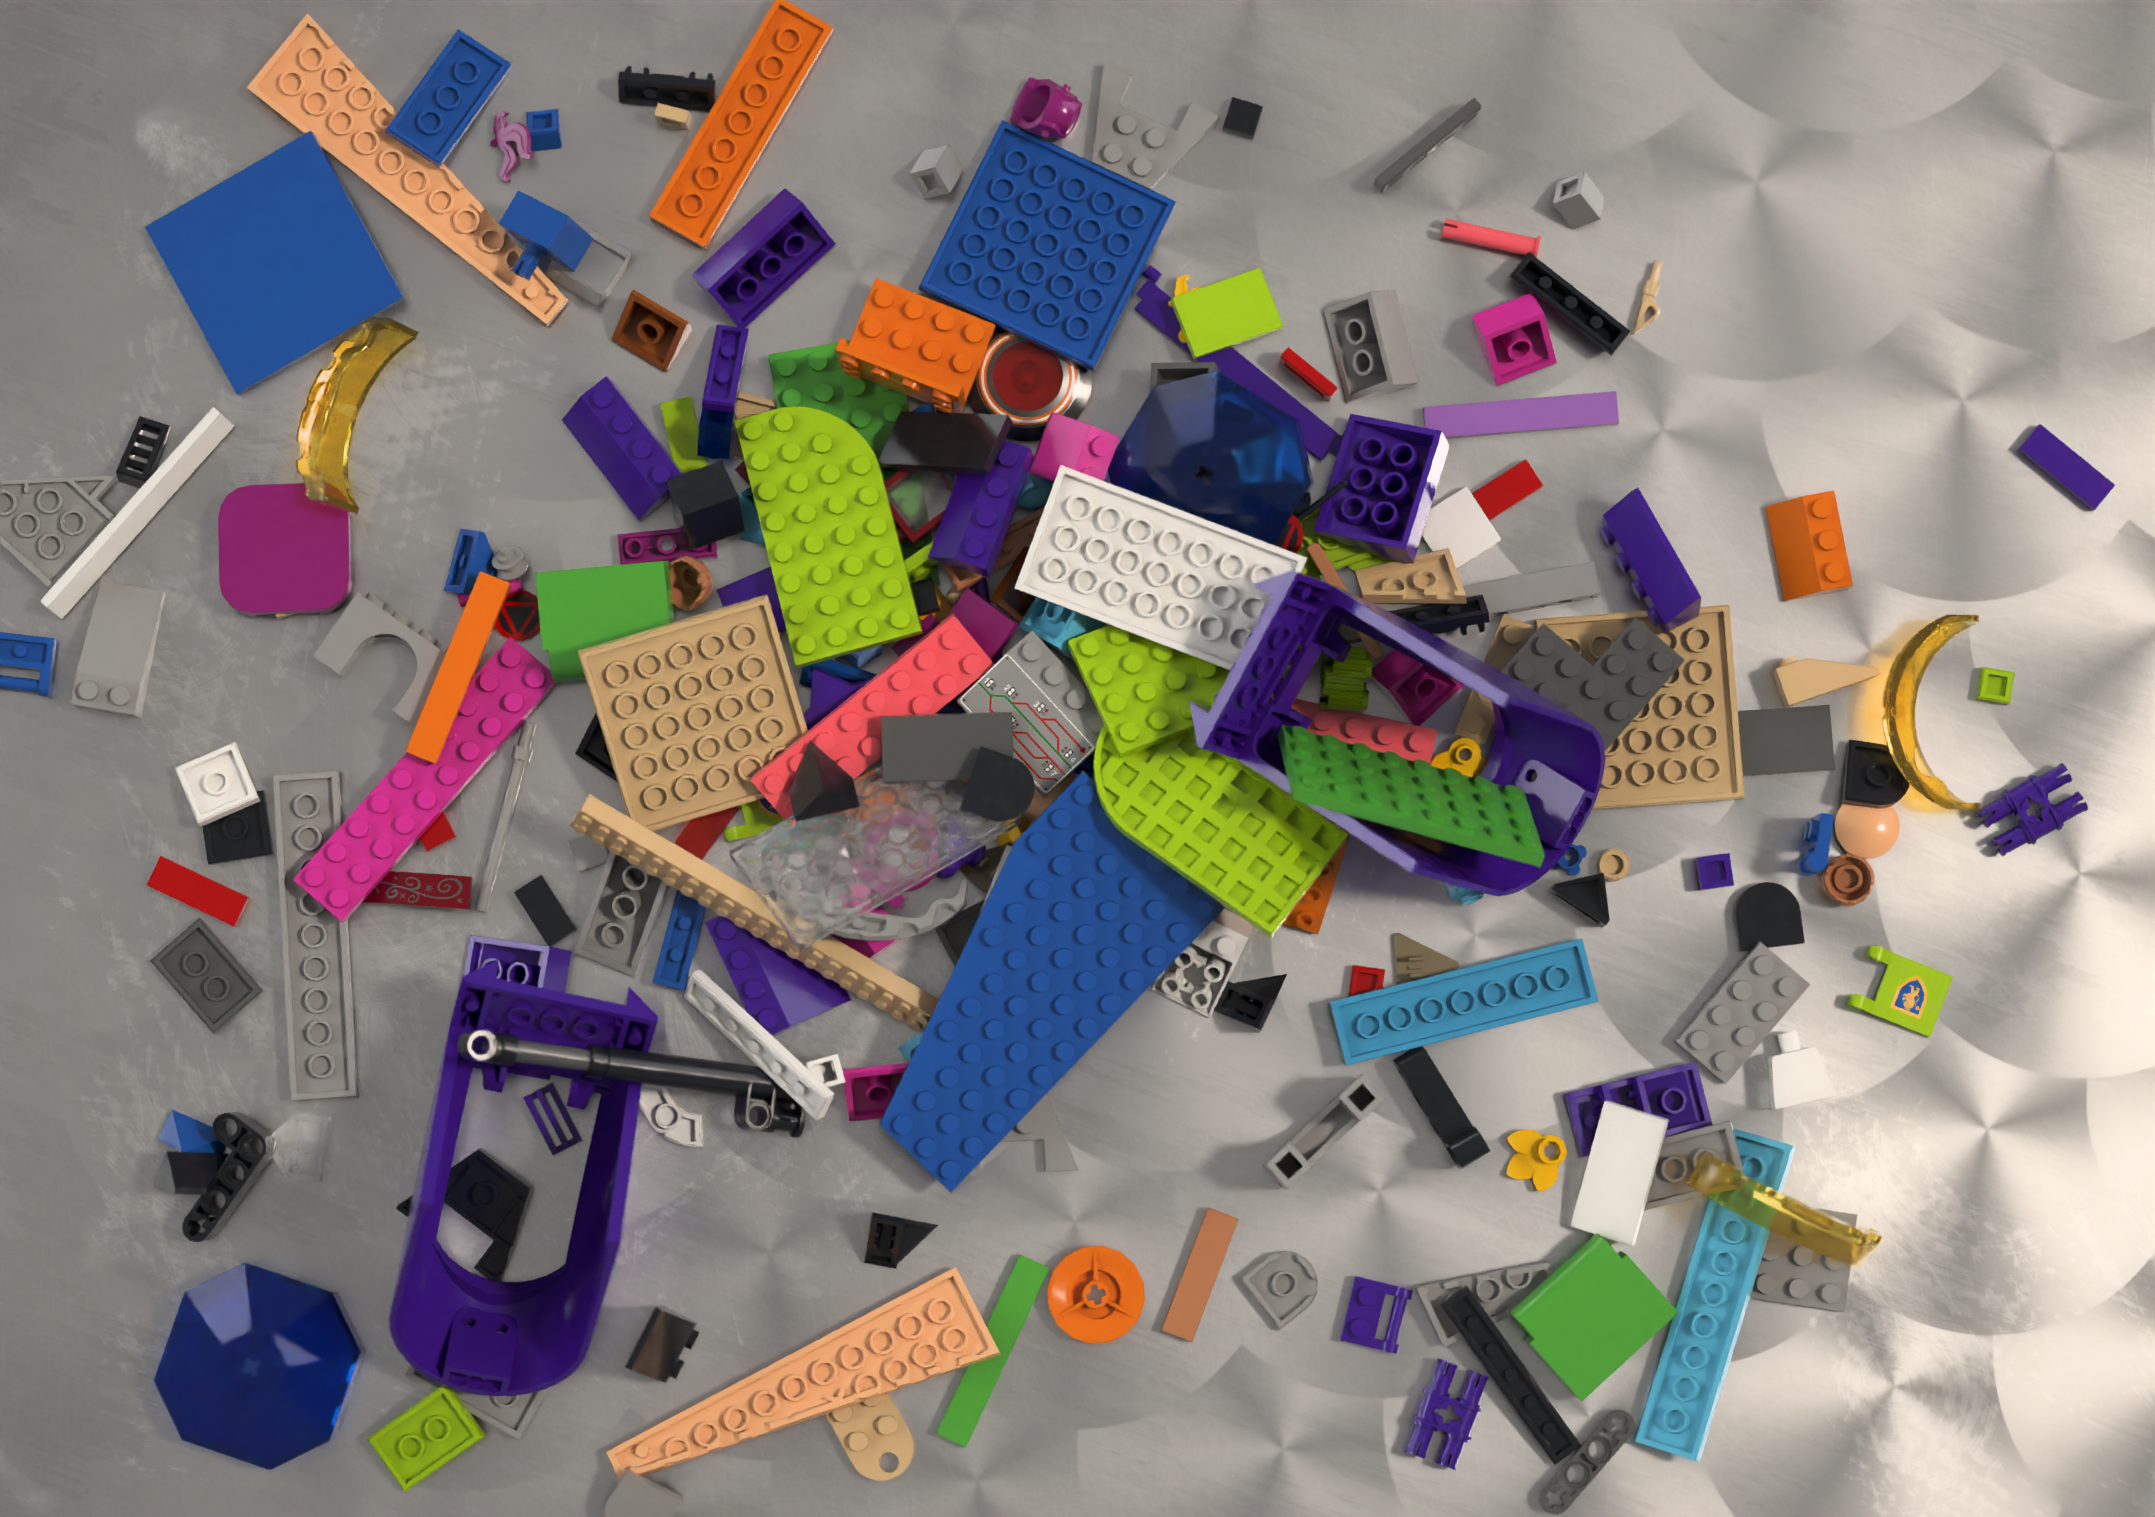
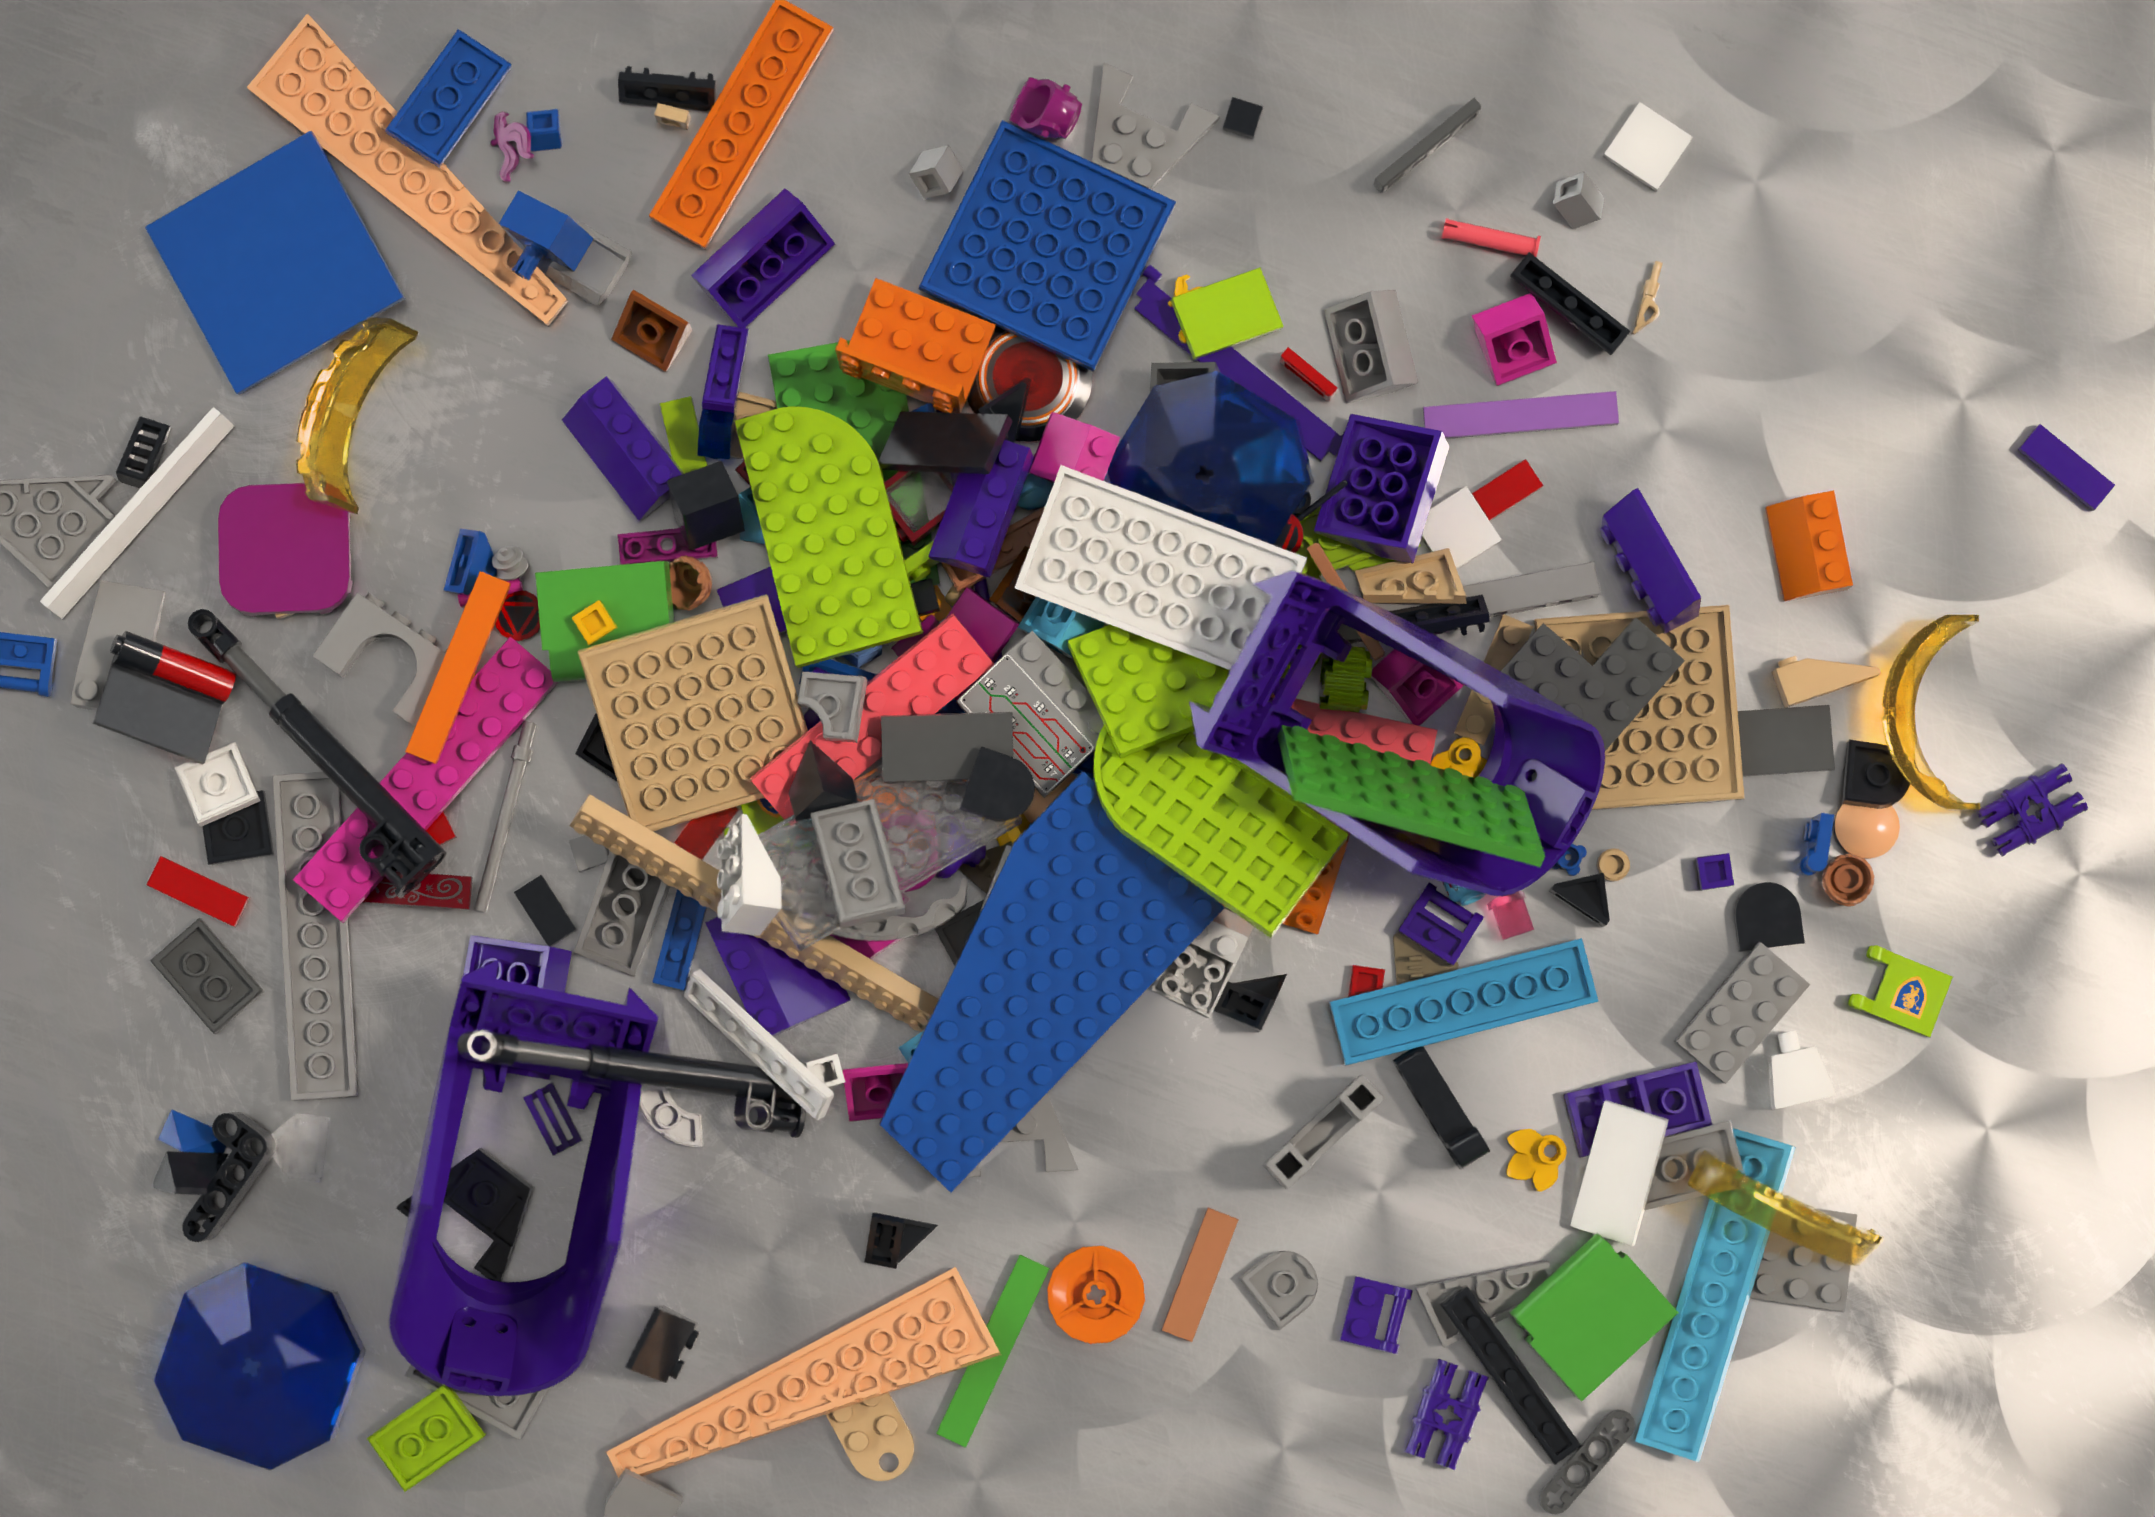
(163, 696): none -> black door
(405, 842): none -> black piece
(594, 622): none -> yellow tile
(746, 881): none -> white slope
(836, 701): none -> light grey tile
(857, 863): none -> light grey tile
(1012, 403): none -> black slope
(1434, 932): none -> dark purple plate
(1511, 915): none -> clear pink tile
(1647, 146): none -> white tile
(1995, 685): lime tile -> none

